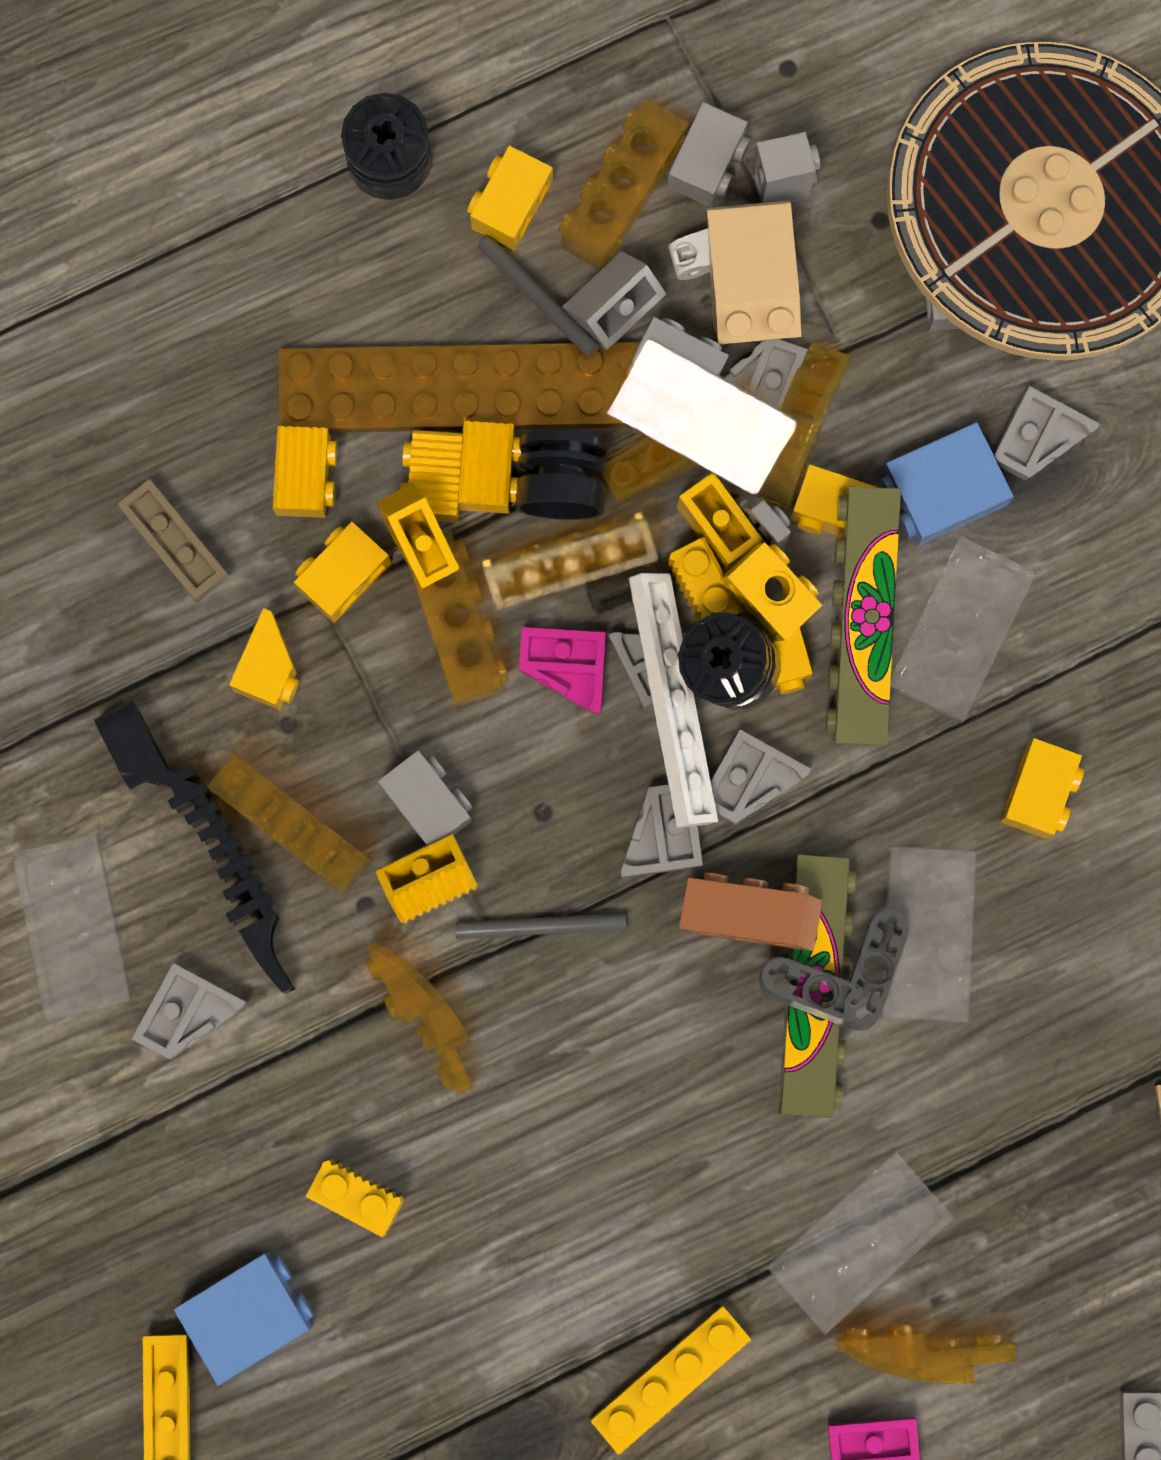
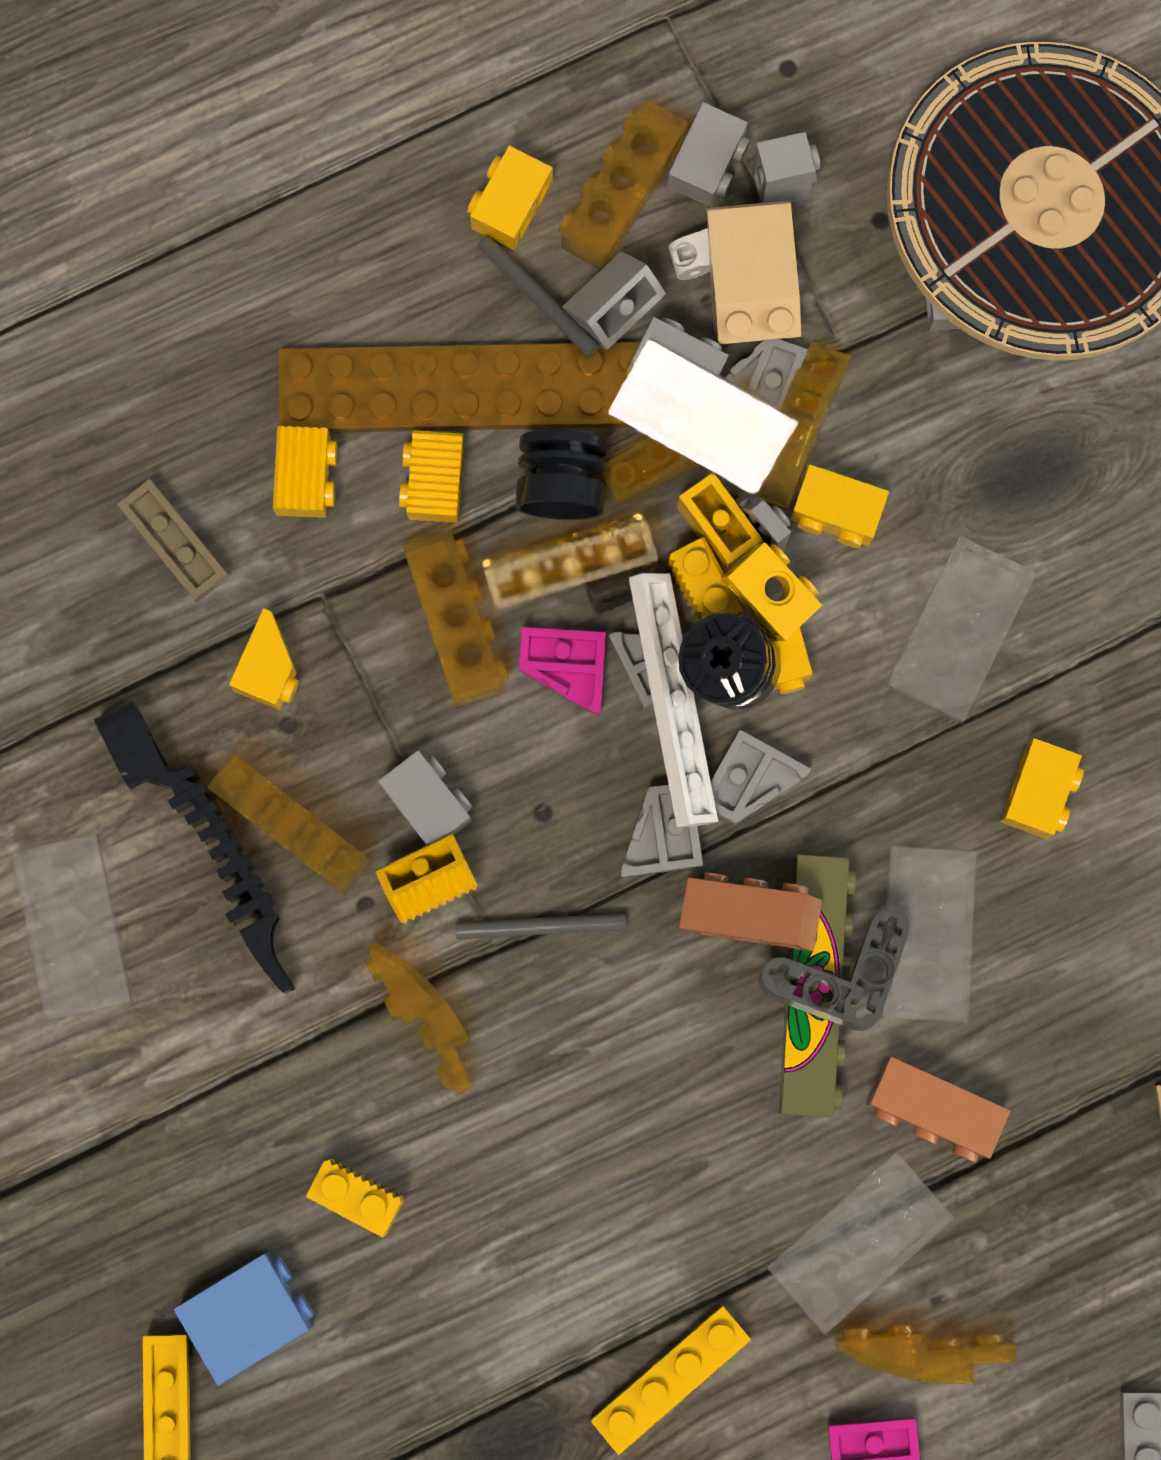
(184, 1012): light grey wing -> none
(341, 571): yellow brick -> none
(399, 164): black wheel -> none
(417, 535): yellow slope -> none
(487, 467): yellow brick -> none
(865, 615): brick -> none
(937, 1110): none -> nougat brick
(947, 484): medium blue brick -> none
(1039, 433): light grey wing -> none

